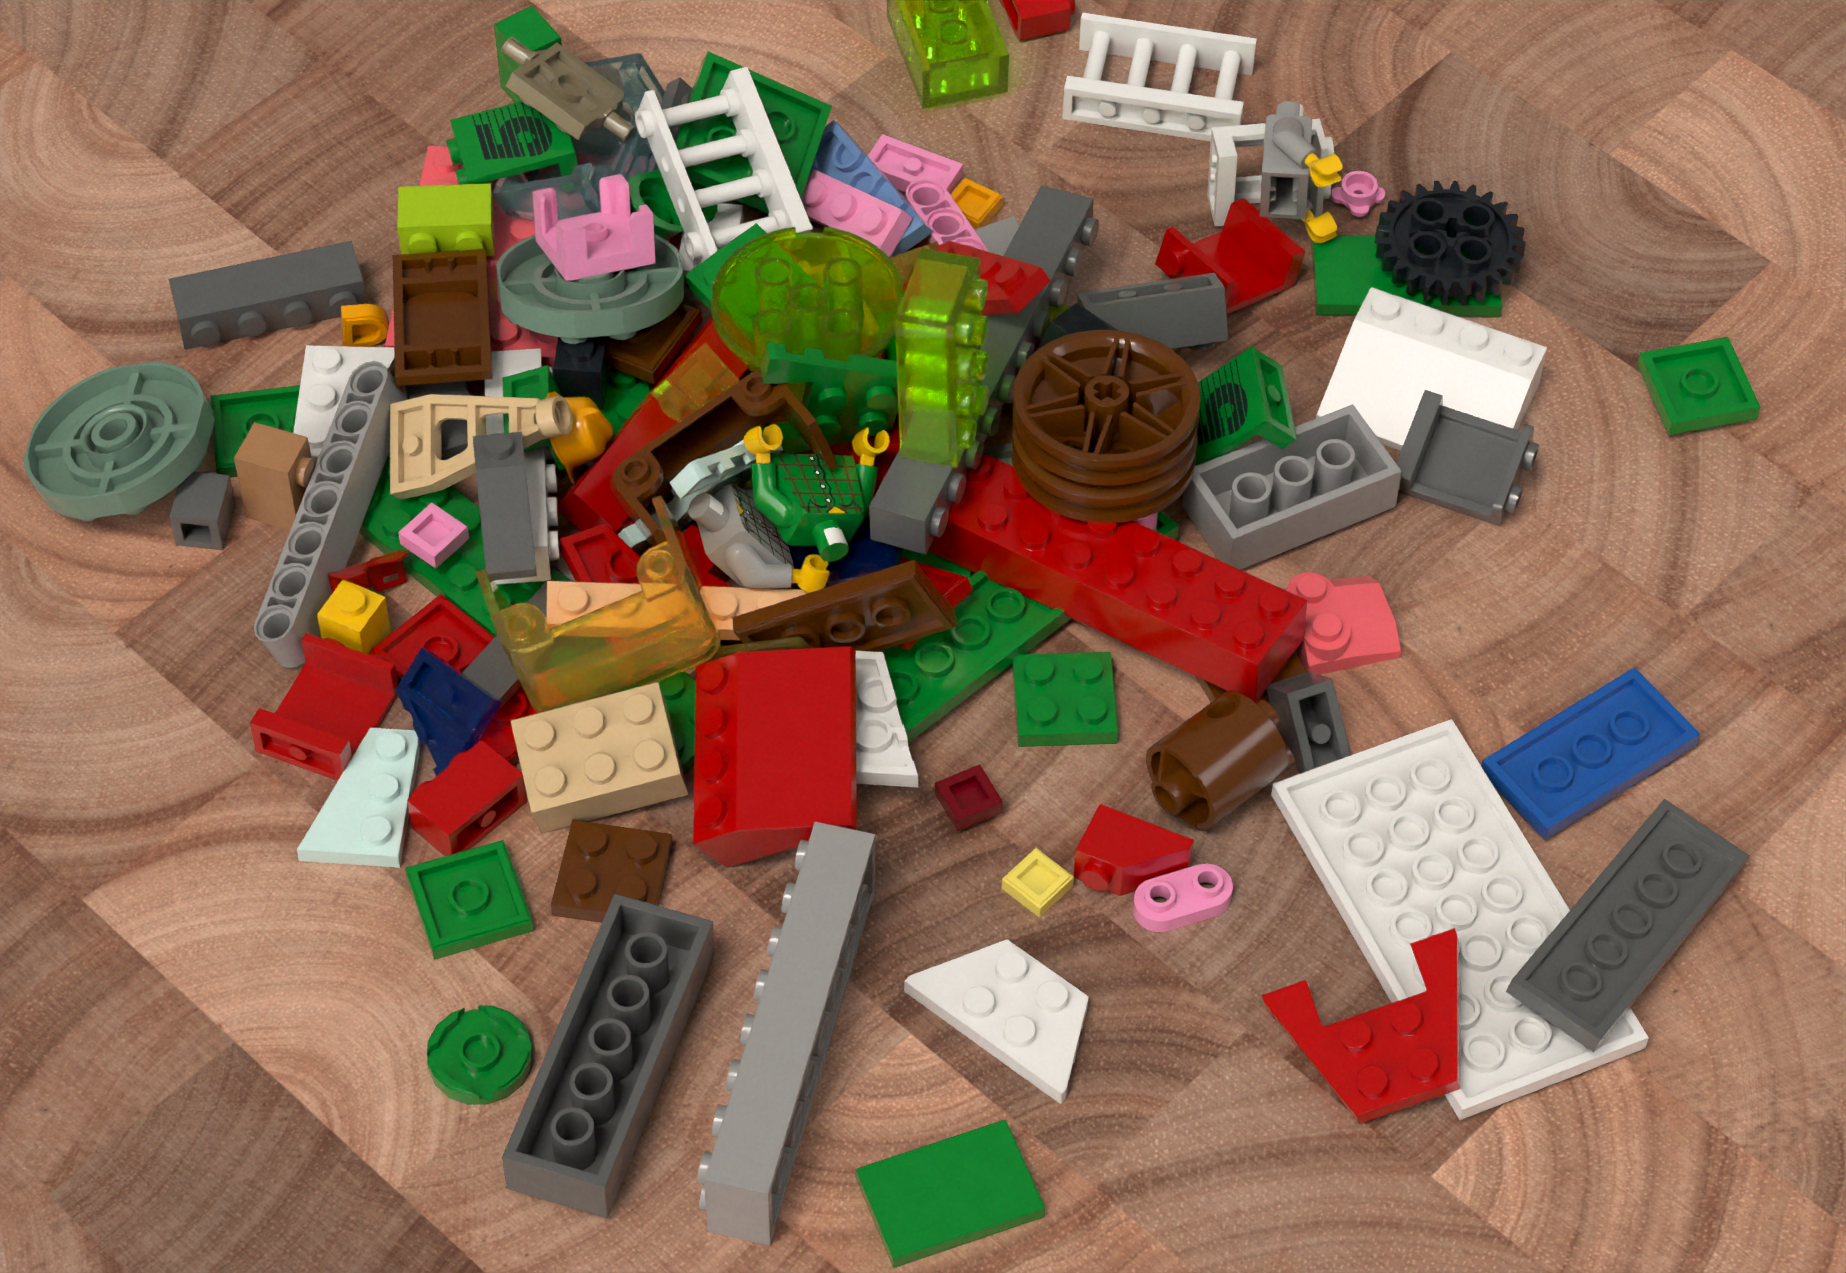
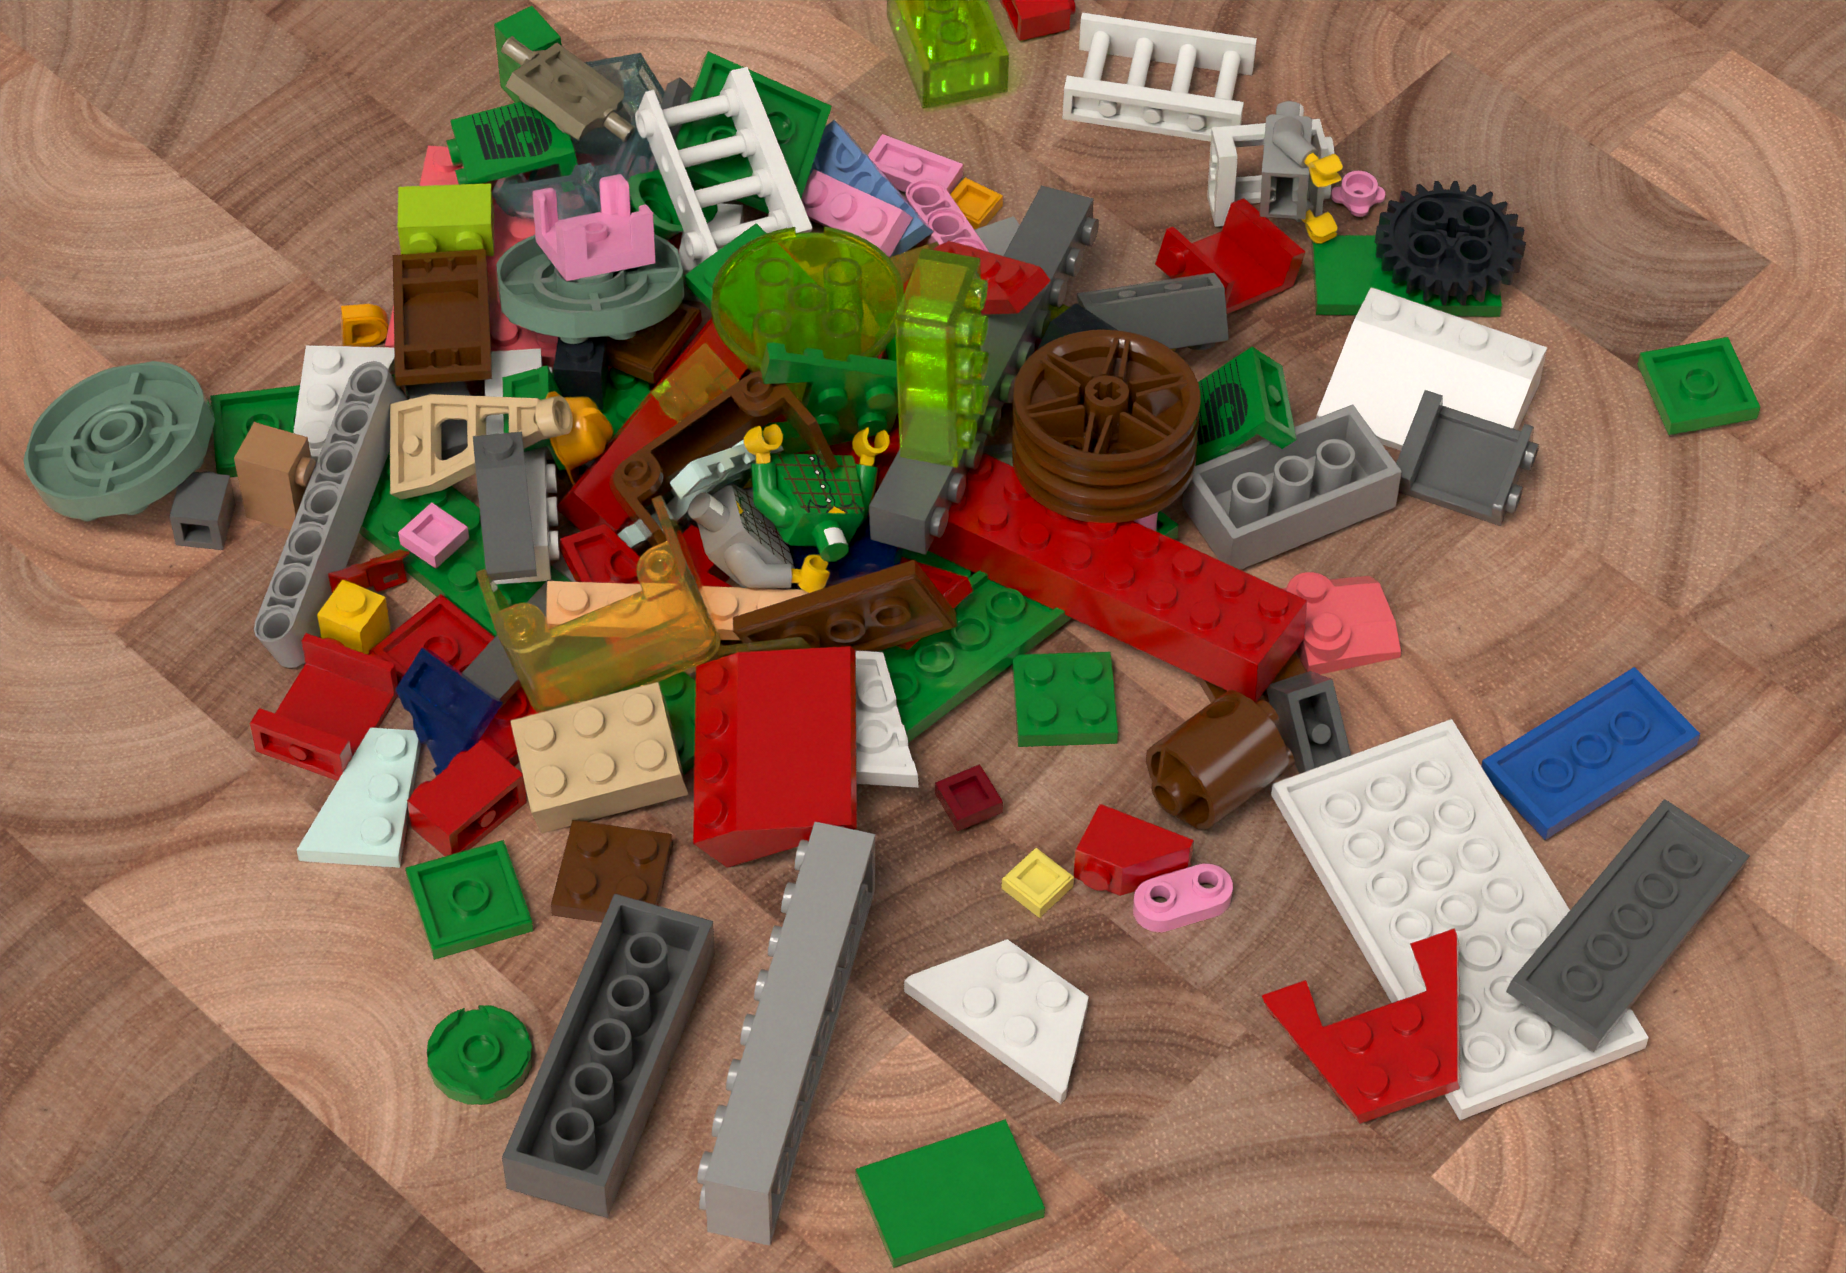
(266, 294): dark grey brick -> none

